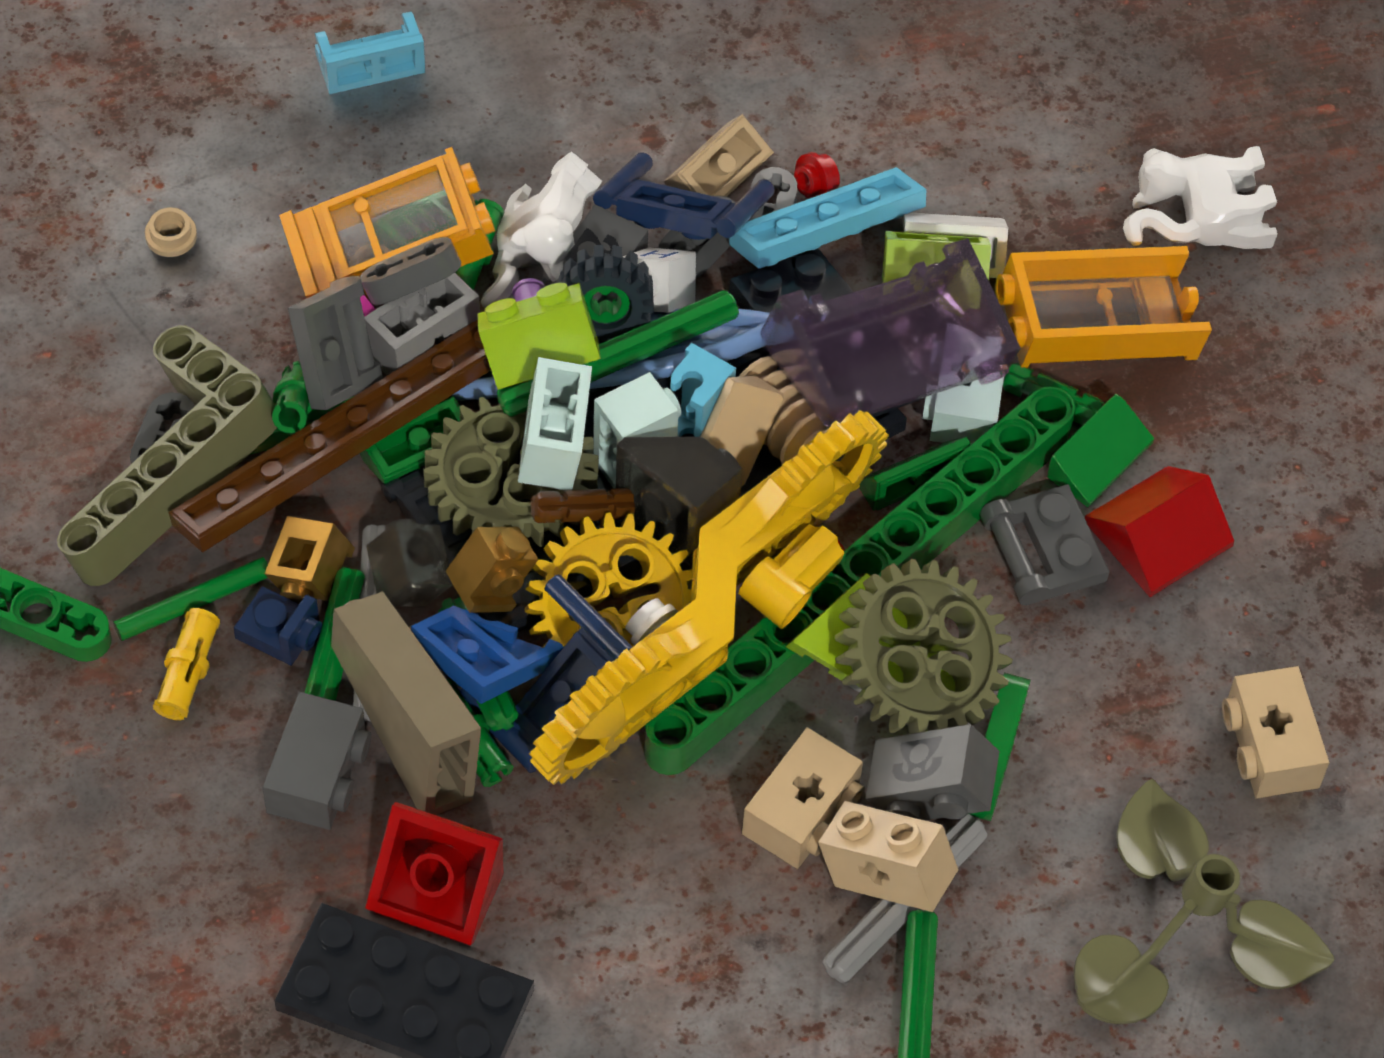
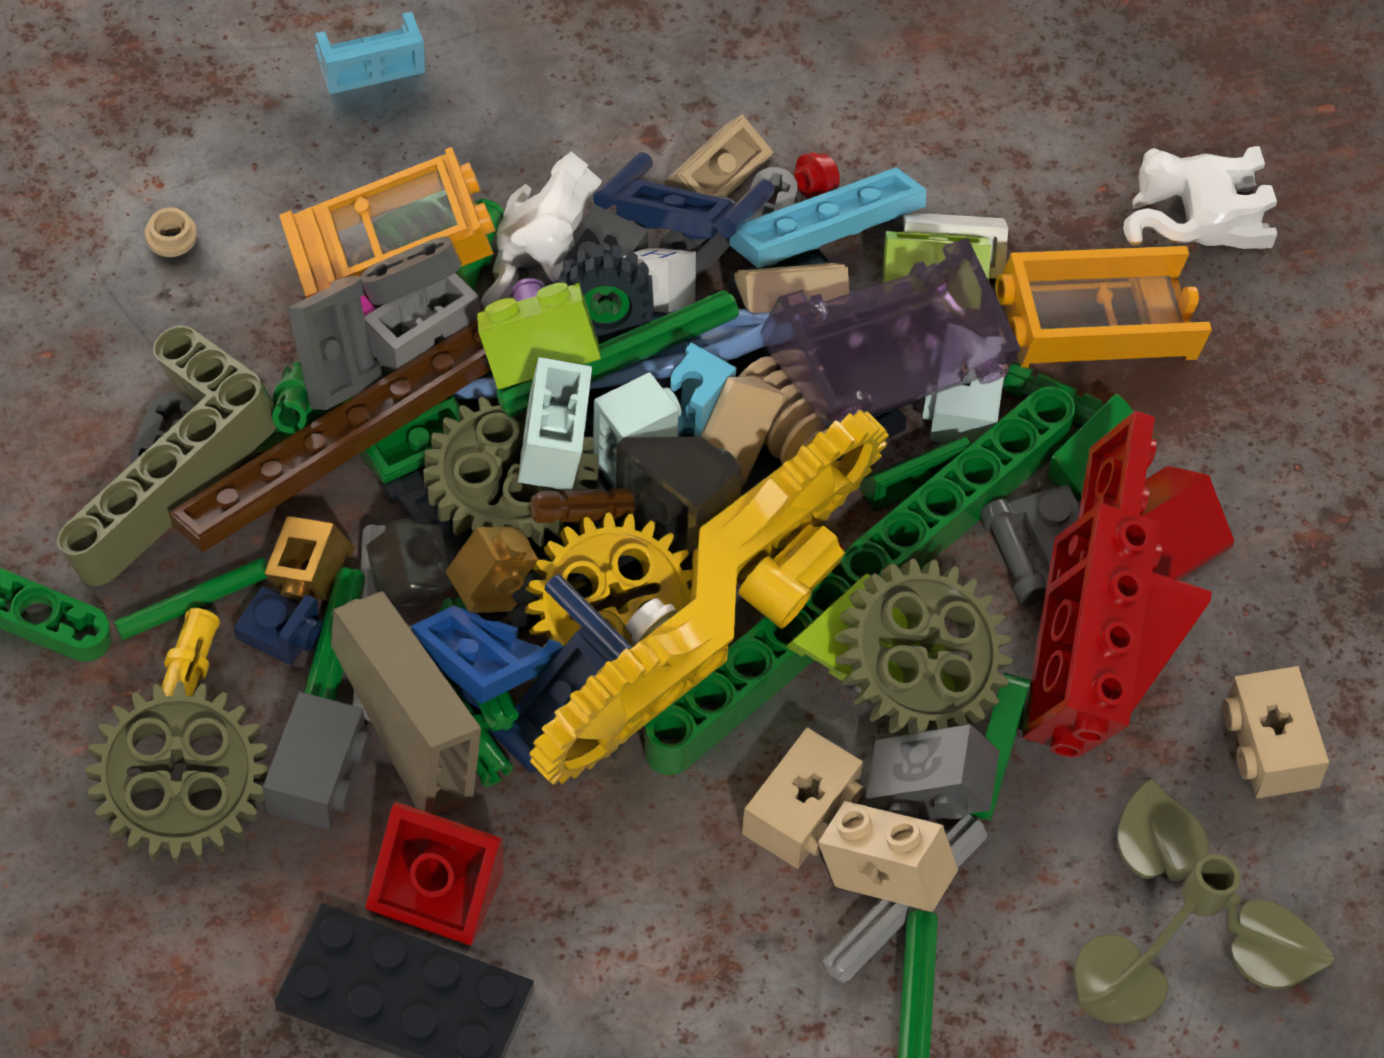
(180, 723): none -> olive gear
(763, 286): none -> tan slope
(1104, 609): none -> red wedge

